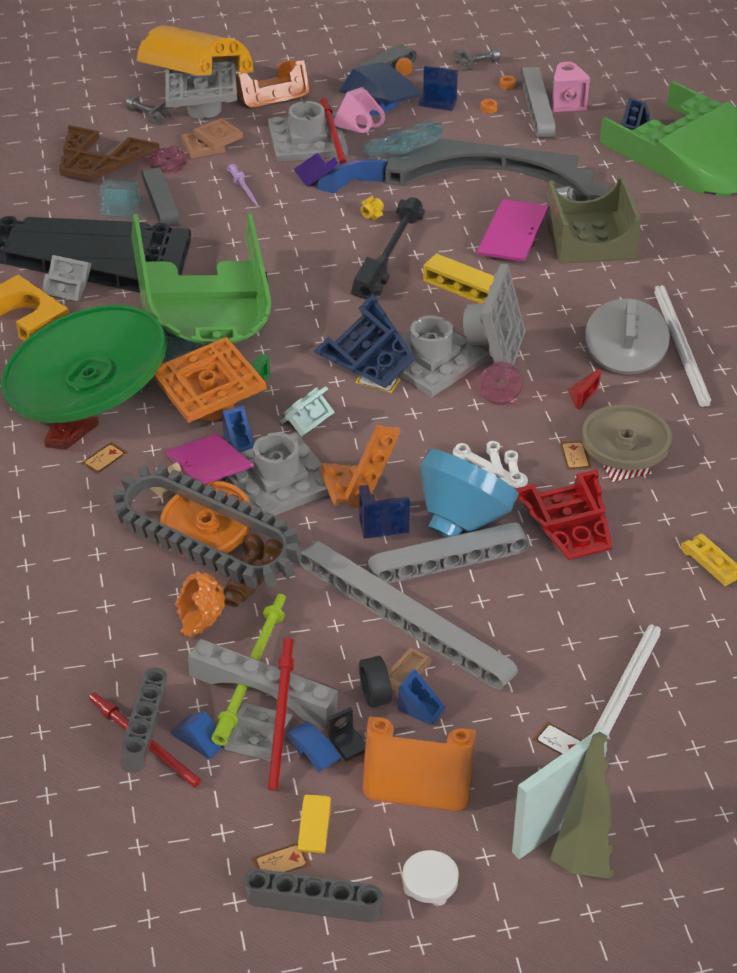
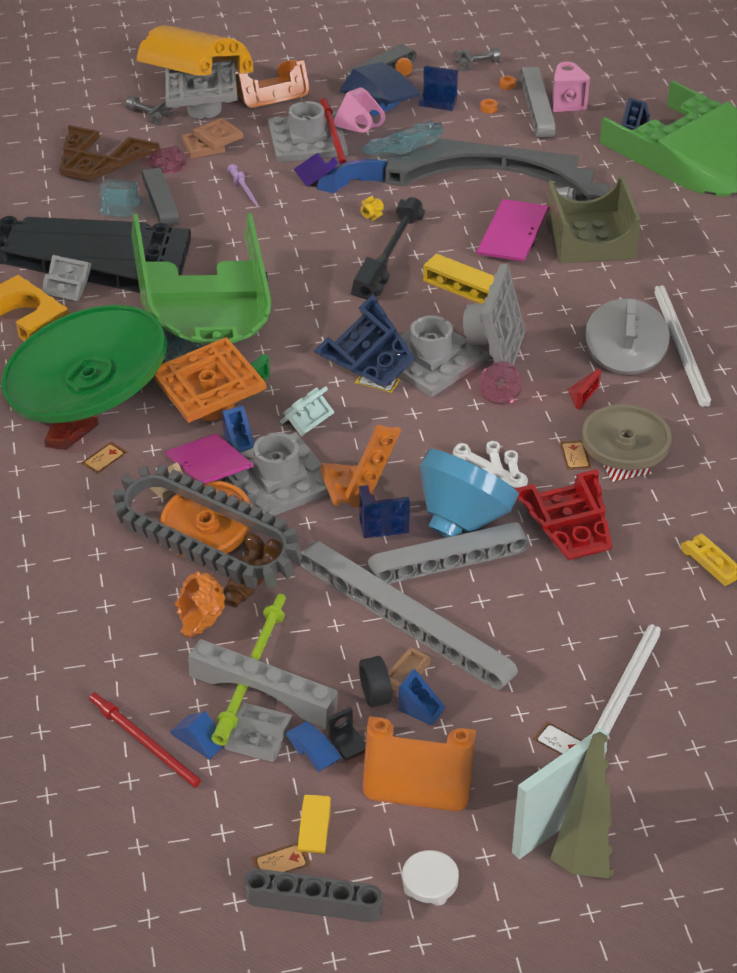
(143, 720): dark grey beam -> none
(285, 665): red bar -> none

